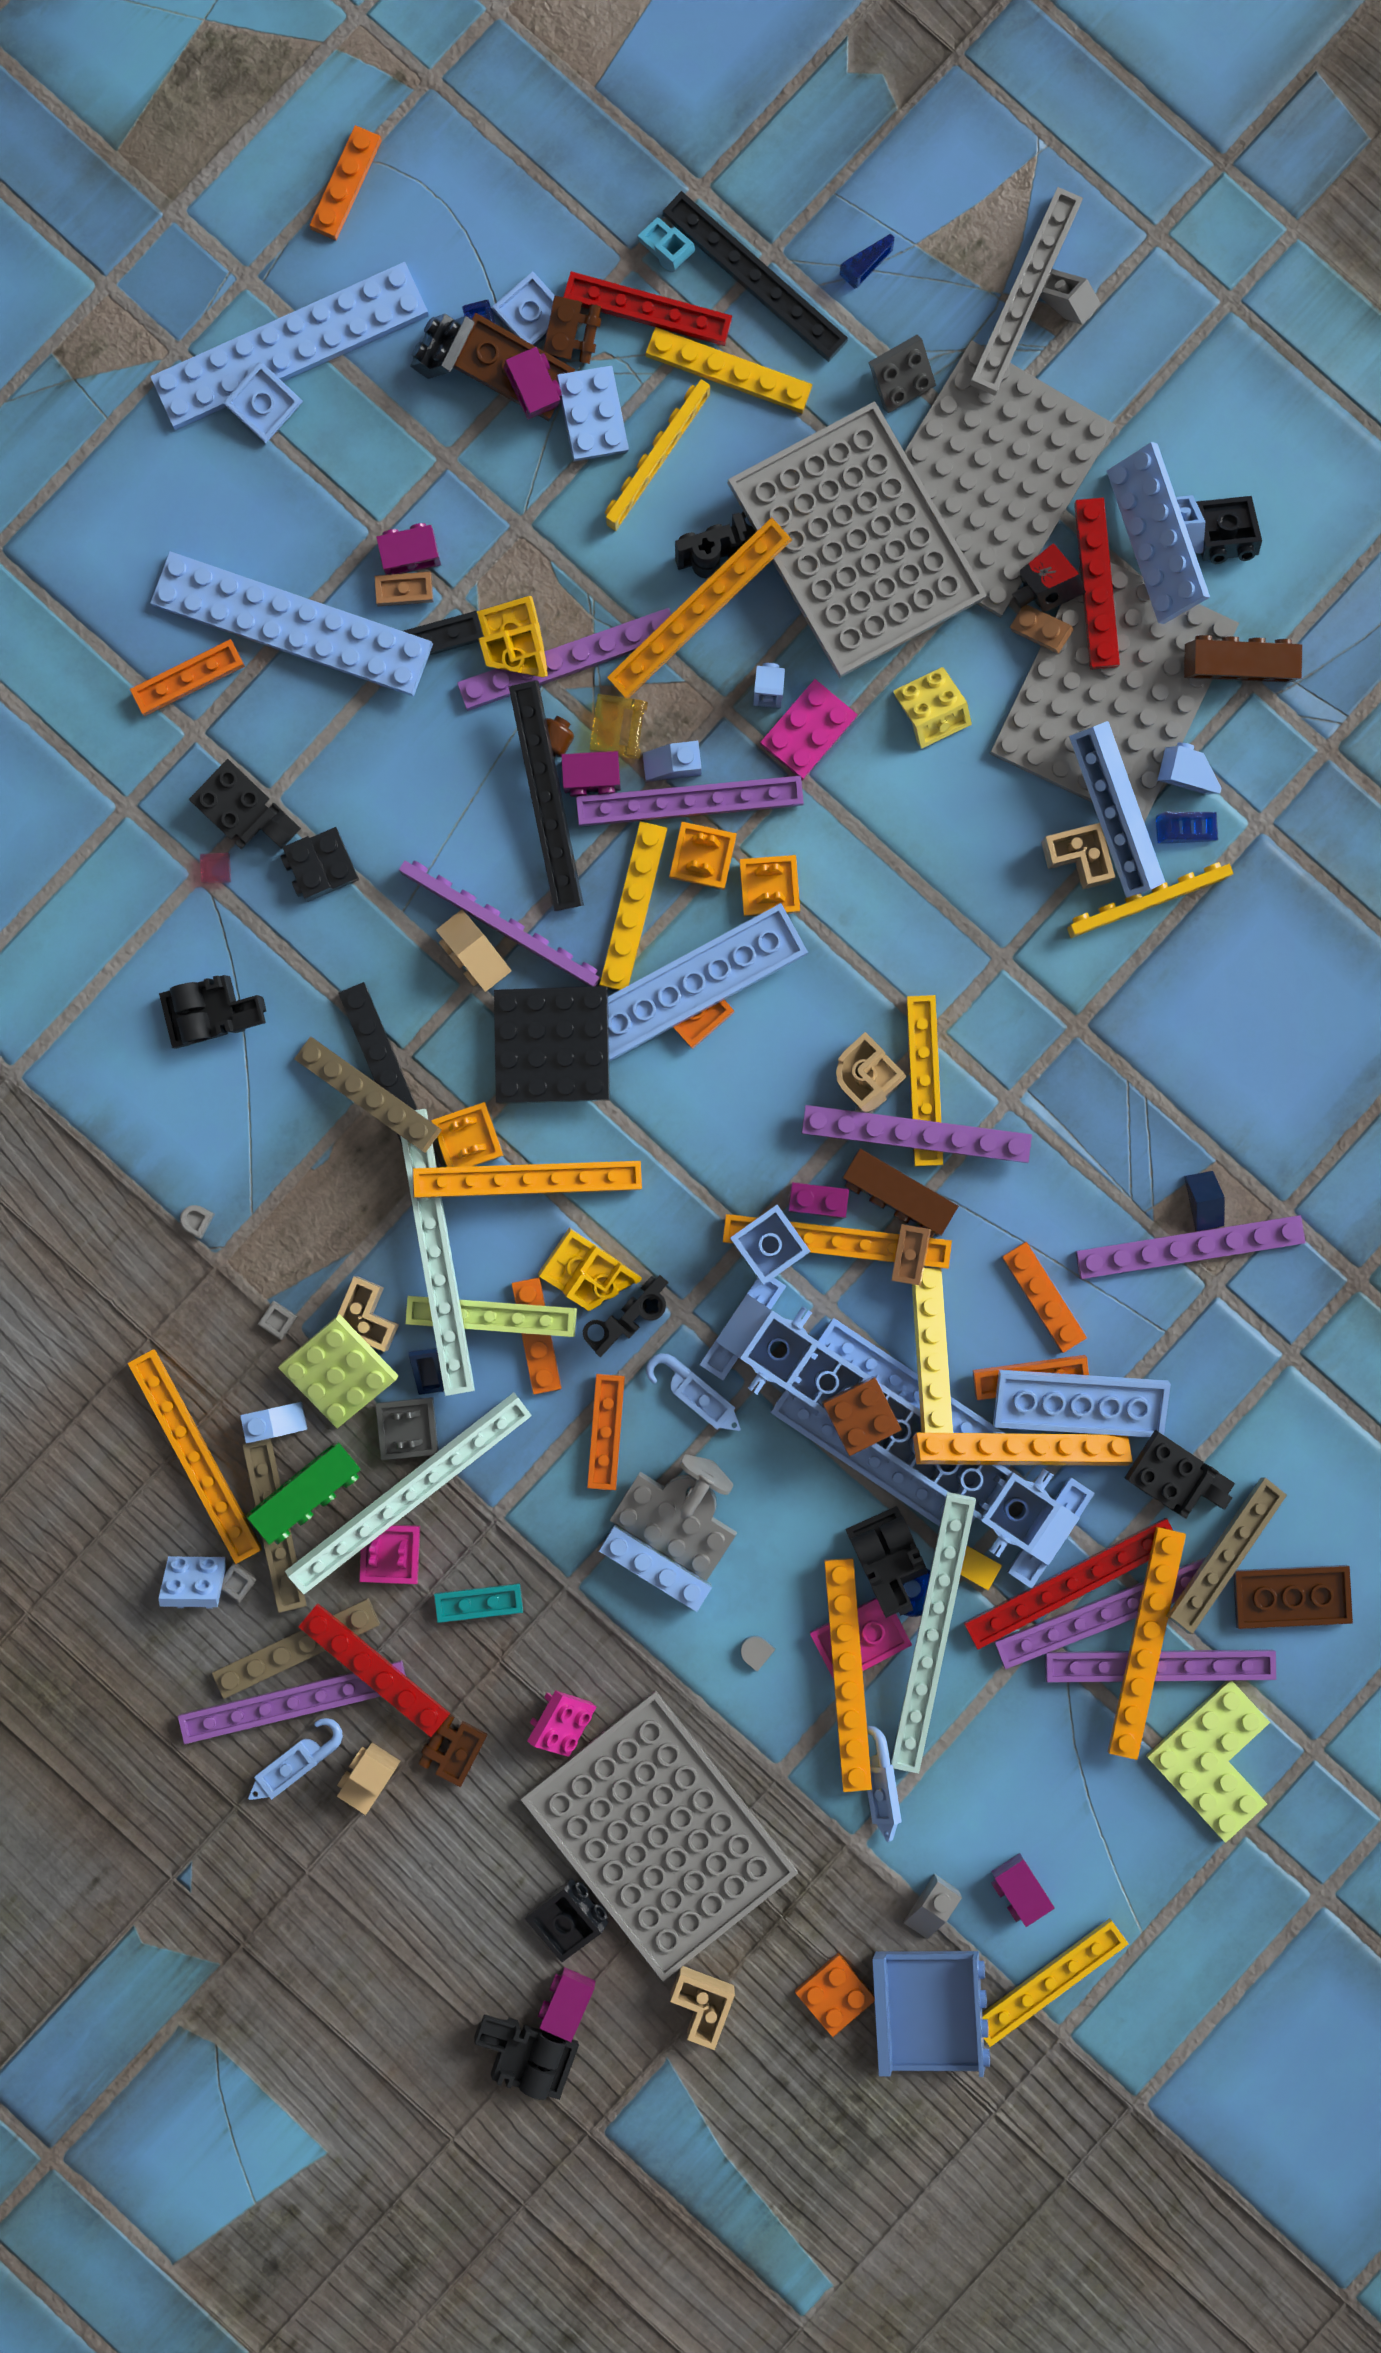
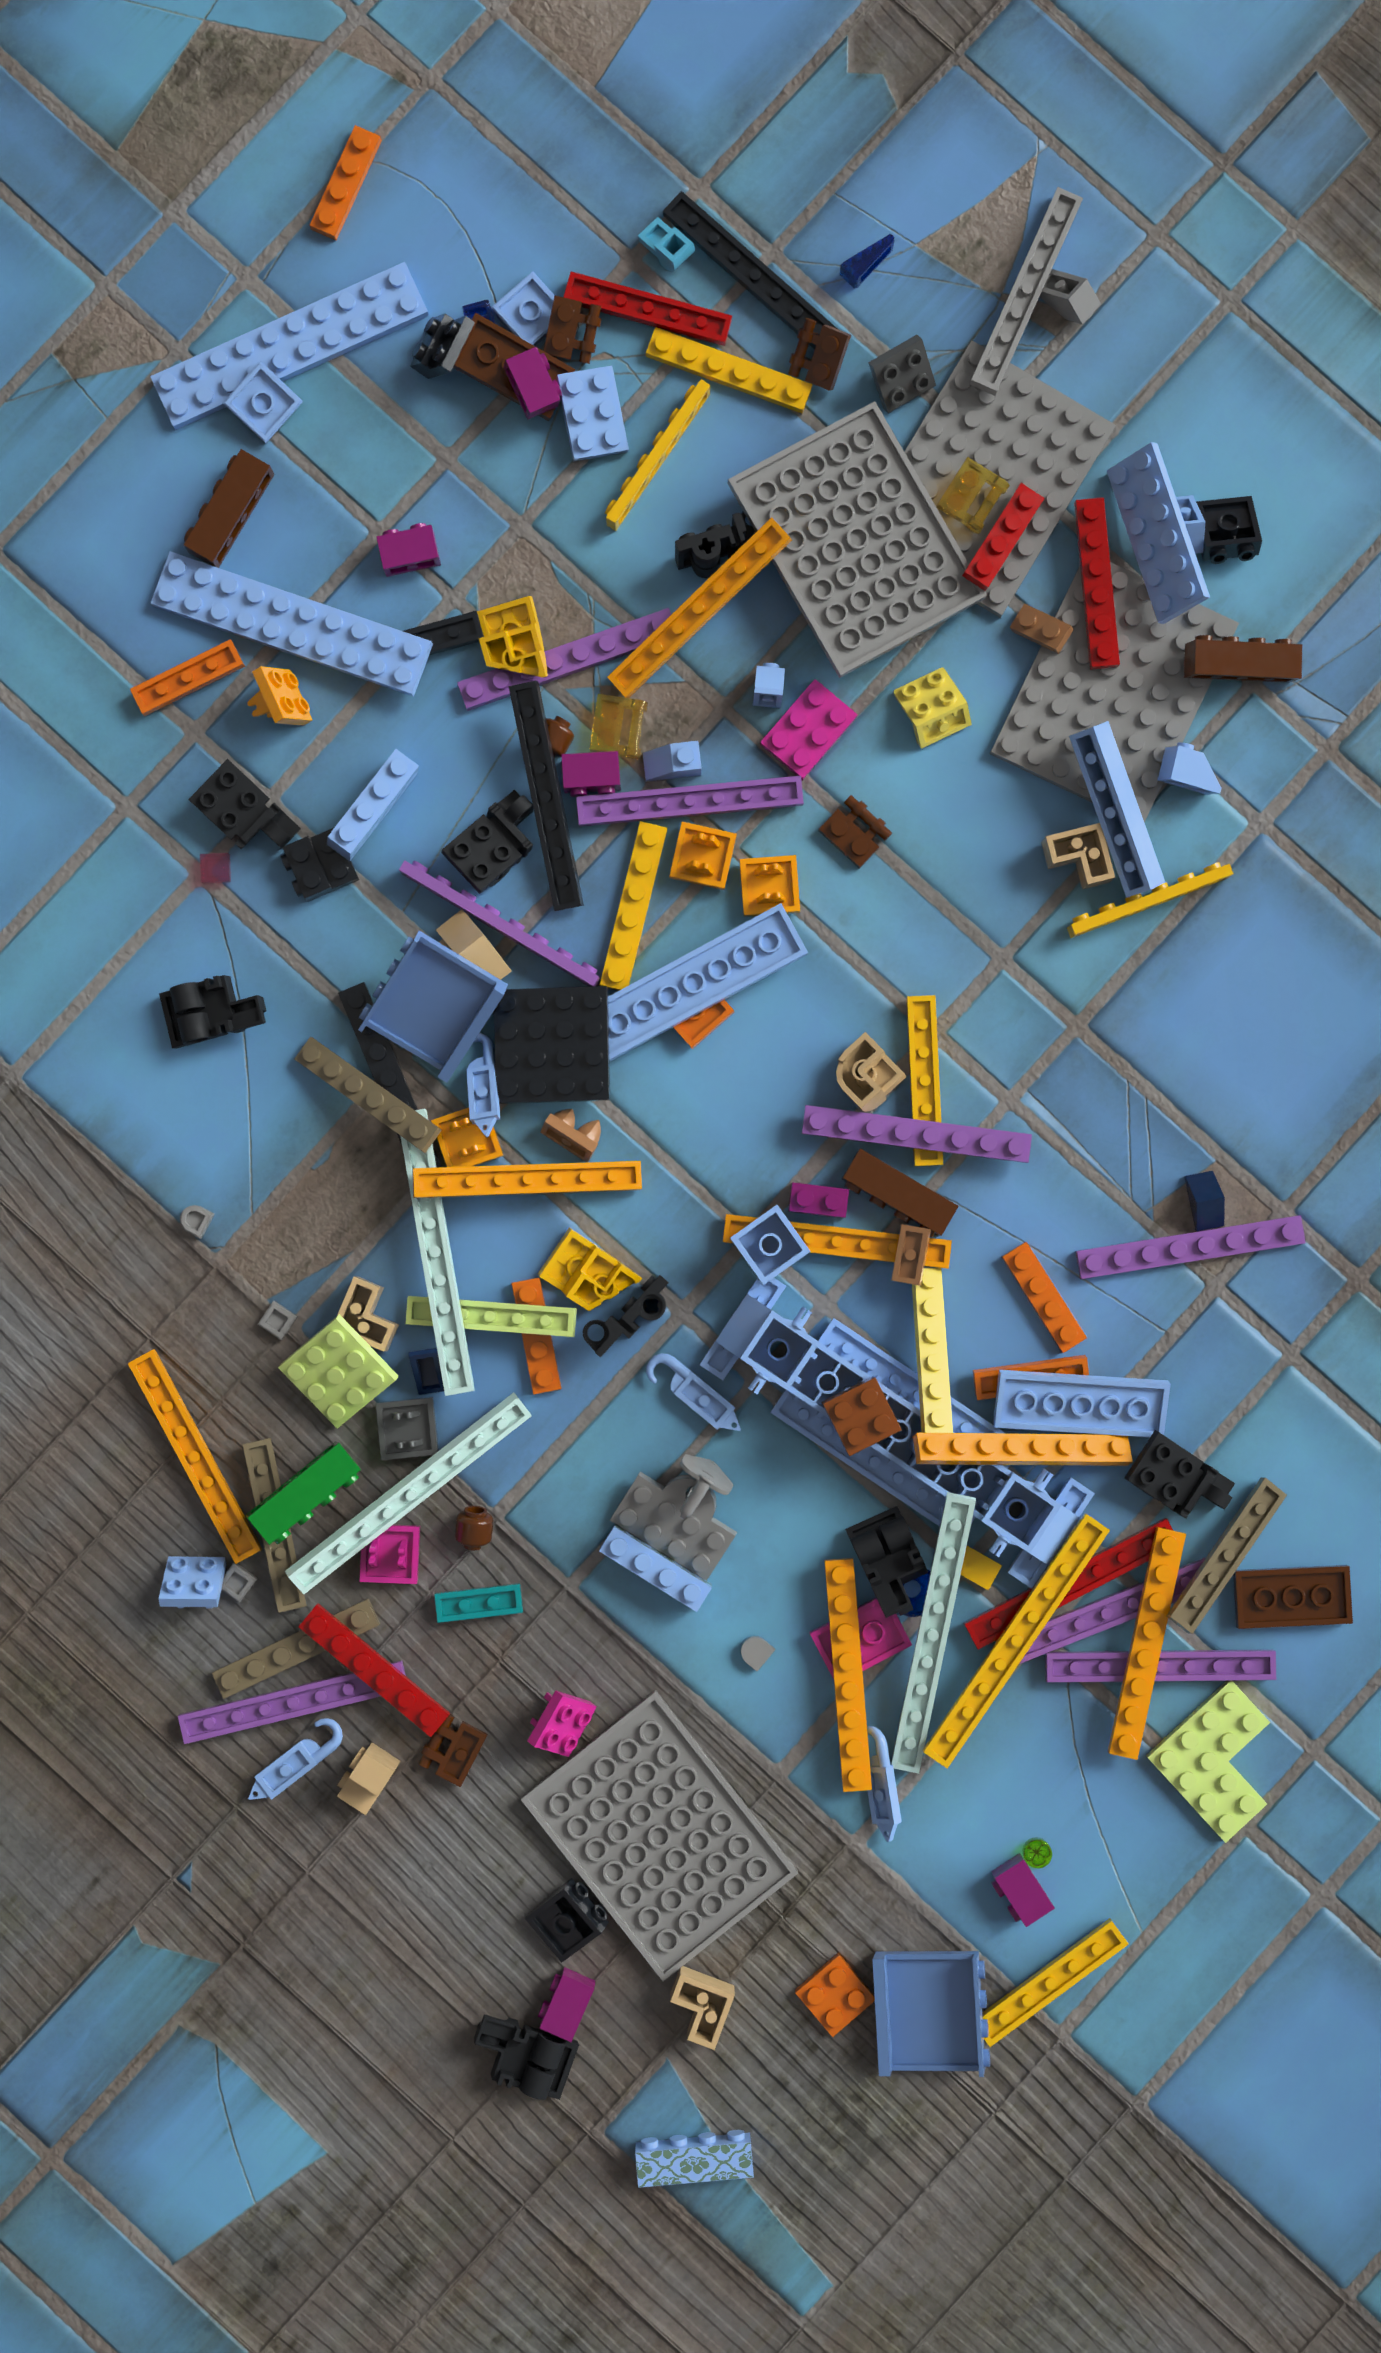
(228, 509): none -> reddish brown brick
(273, 1422): light blue slope -> none
(279, 697): none -> light orange plate
(372, 805): none -> light blue brick
(404, 589): medium nougat plate -> none
(433, 1003): none -> medium blue panel
(474, 1527): none -> reddish brown head
(482, 1088): none -> light blue plate
(491, 843): none -> black plate
(579, 1142): none -> medium nougat tile
(606, 1432): orange plate -> none
(694, 2159): none -> light blue brick
(827, 357): none -> reddish brown plate
(850, 838): none -> reddish brown plate
(933, 1907): light grey slope -> none
(965, 489): none -> clear yellow plate
(1003, 537): none -> red plate
(1015, 1640): none -> yellow plate
(1037, 1852): none -> clear neon green tile
(1049, 581): torso -> none
(1169, 831): clear blue slope -> none

